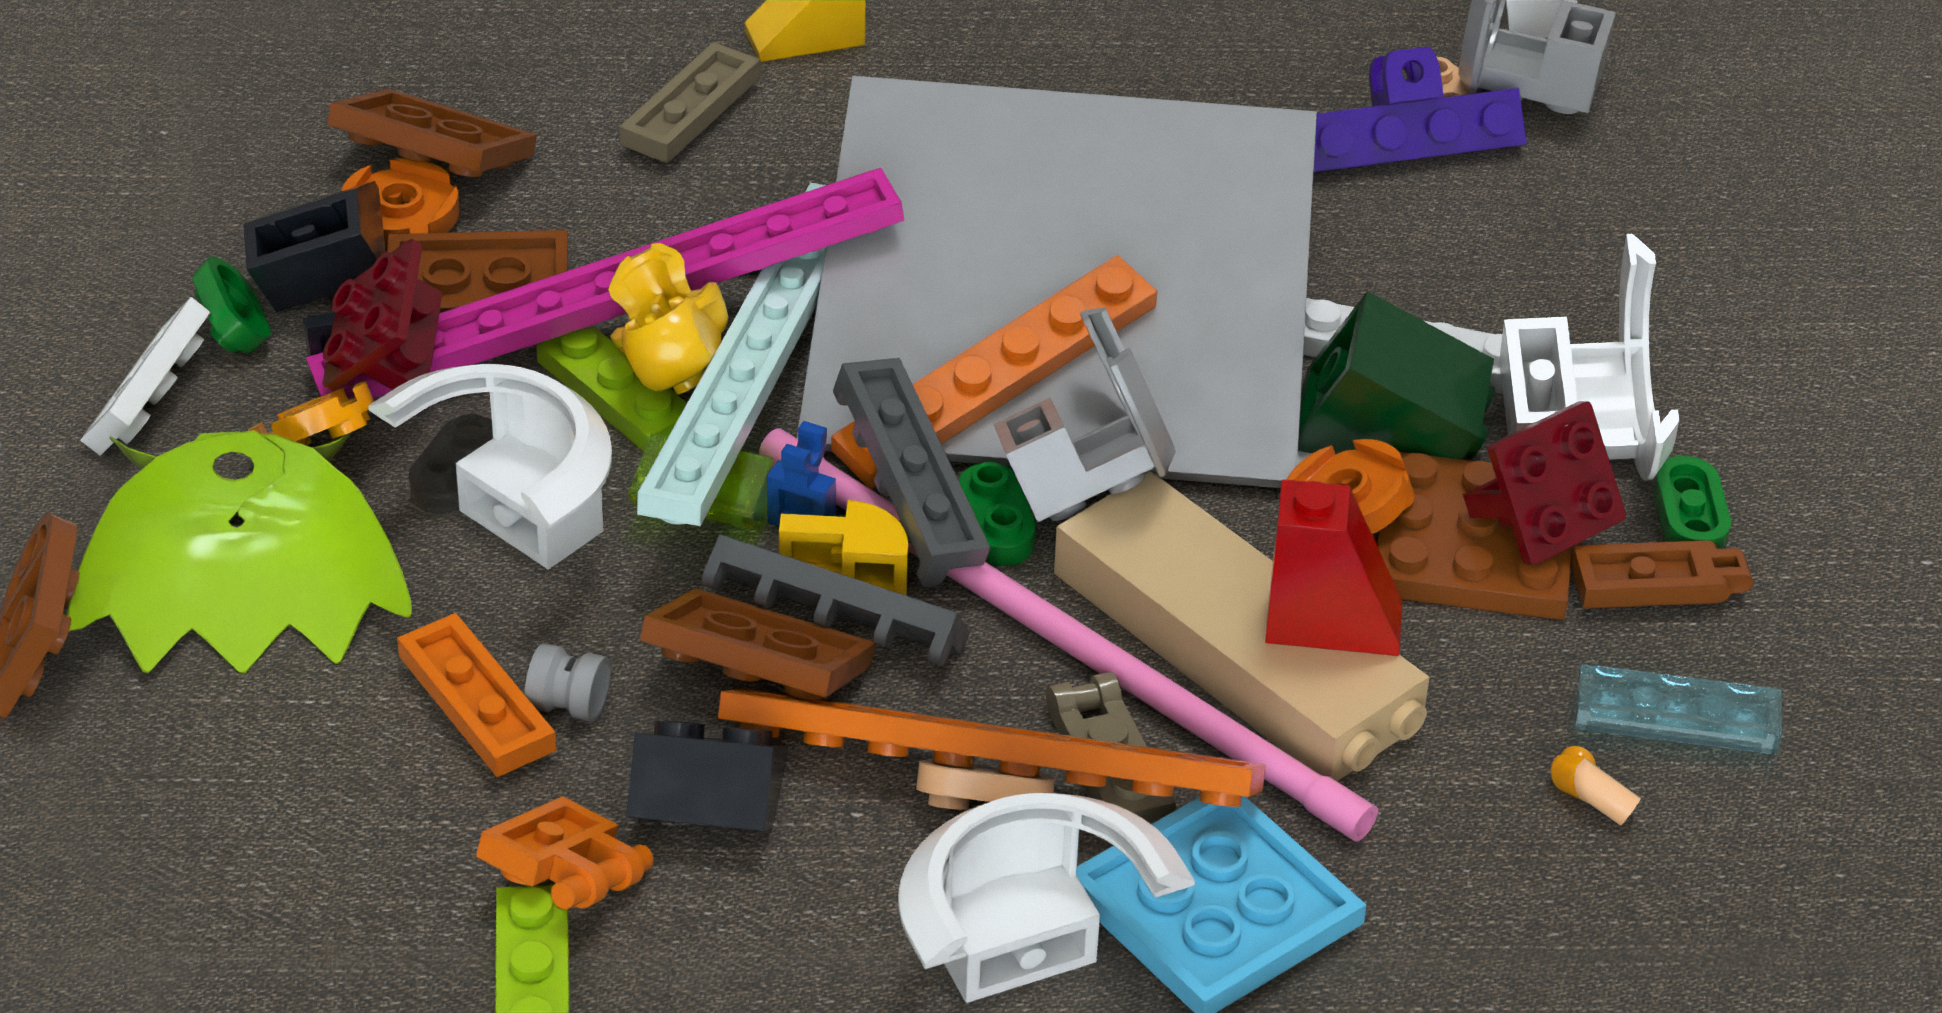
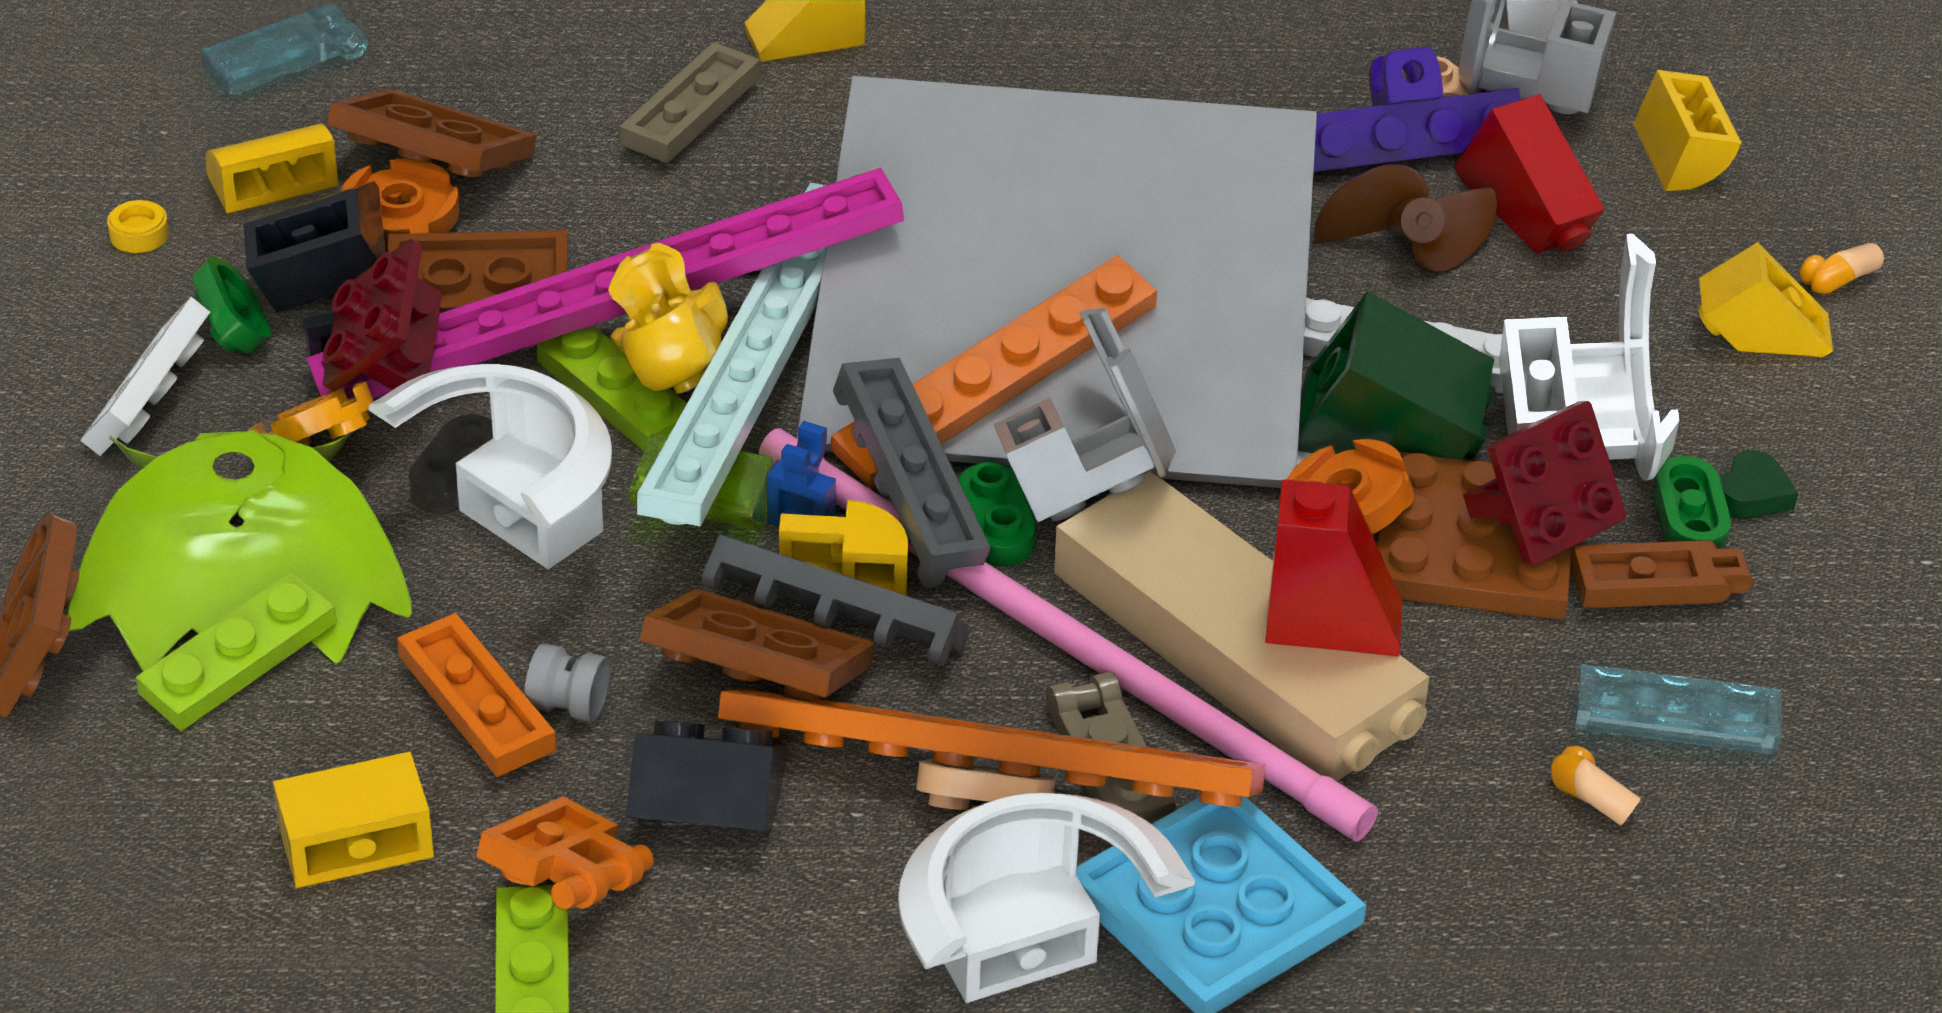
(138, 226): none -> yellow tile
(236, 650): none -> lime plate
(273, 168): none -> yellow brick
(283, 48): none -> clear light blue plate
(353, 819): none -> yellow brick
(1398, 200): none -> reddish brown piece
(1534, 176): none -> red slope
(1685, 130): none -> yellow brick
(1757, 486): none -> dark green tile
(1763, 307): none -> yellow slope
(1840, 268): none -> light orange arm

